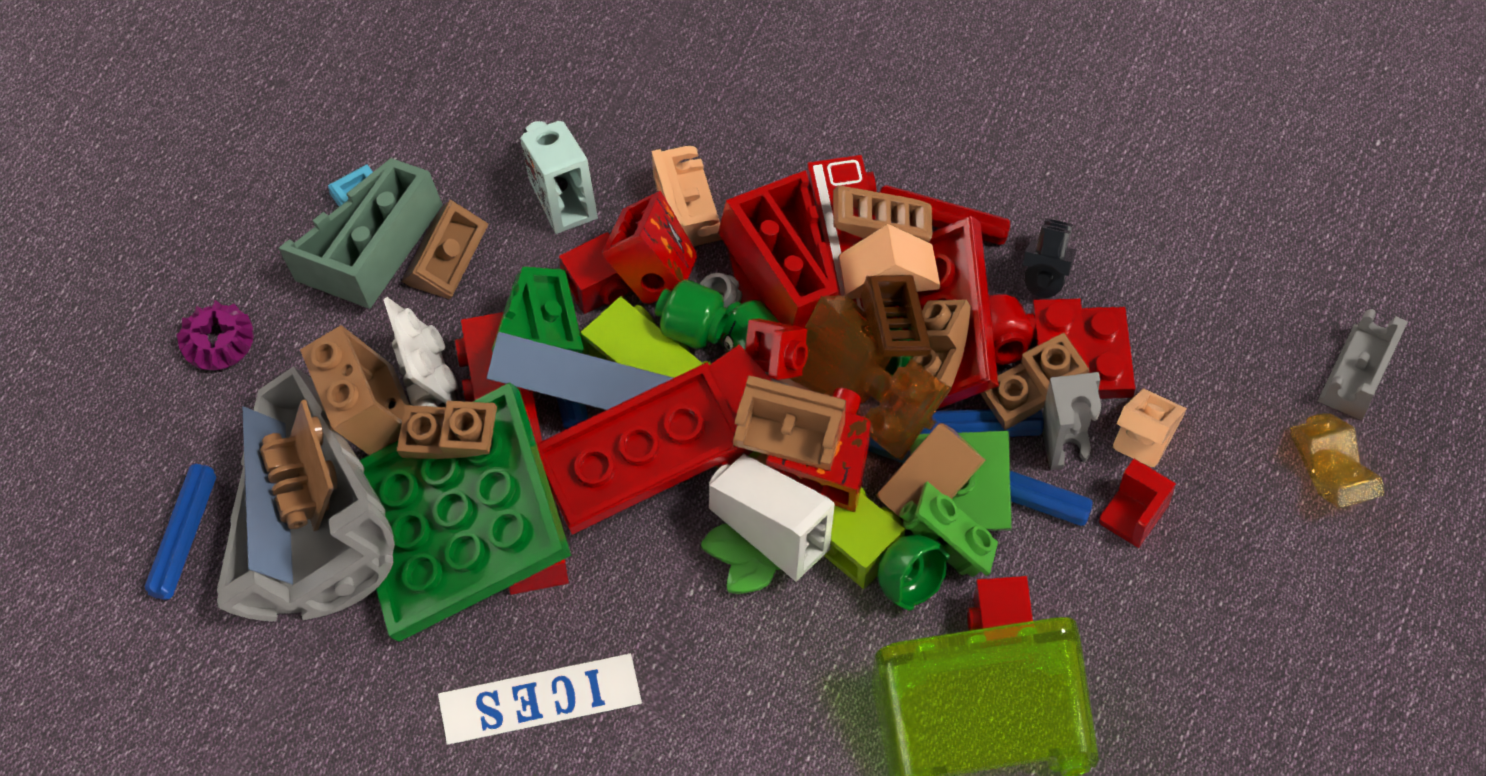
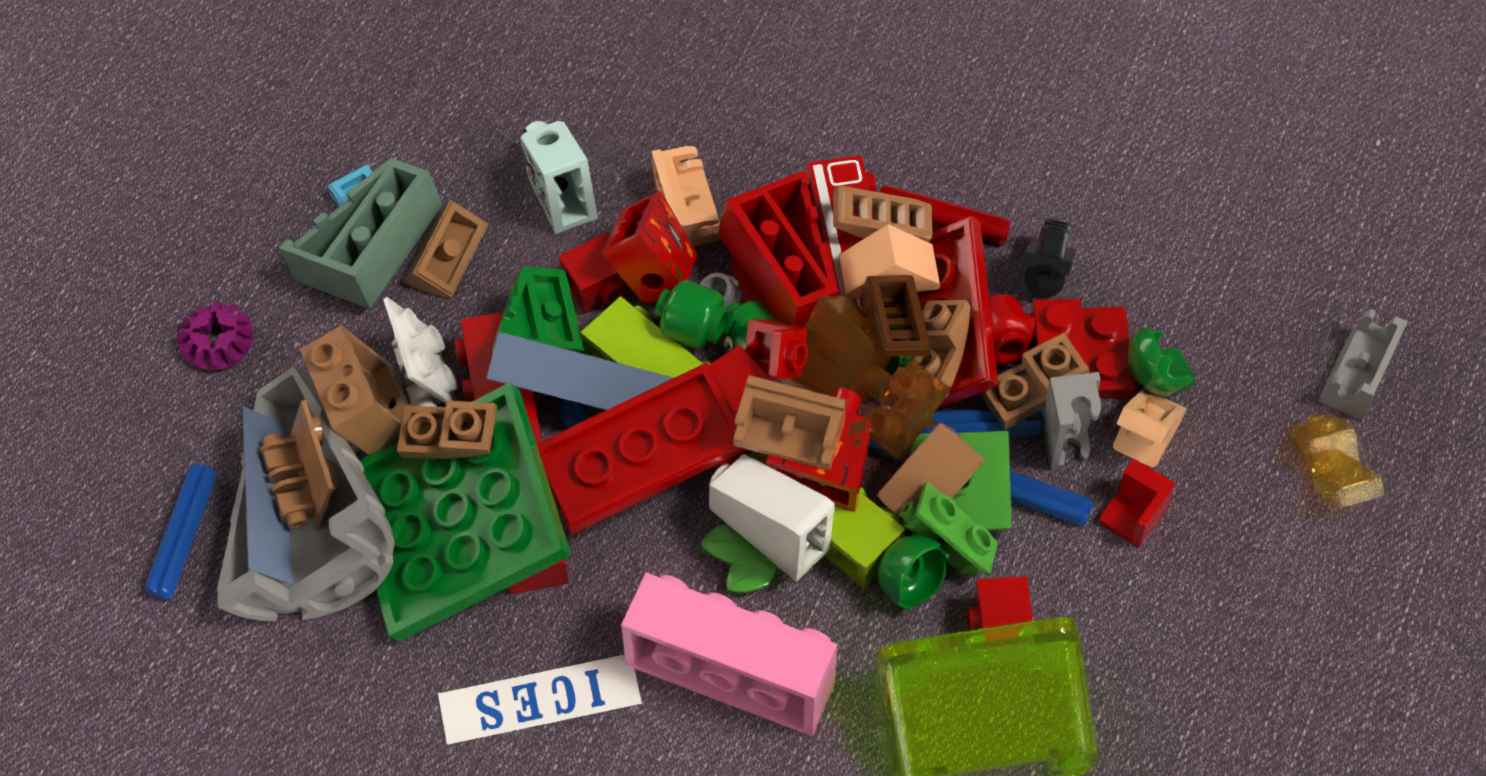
(729, 652): none -> bright pink brick
(1158, 369): none -> green hair

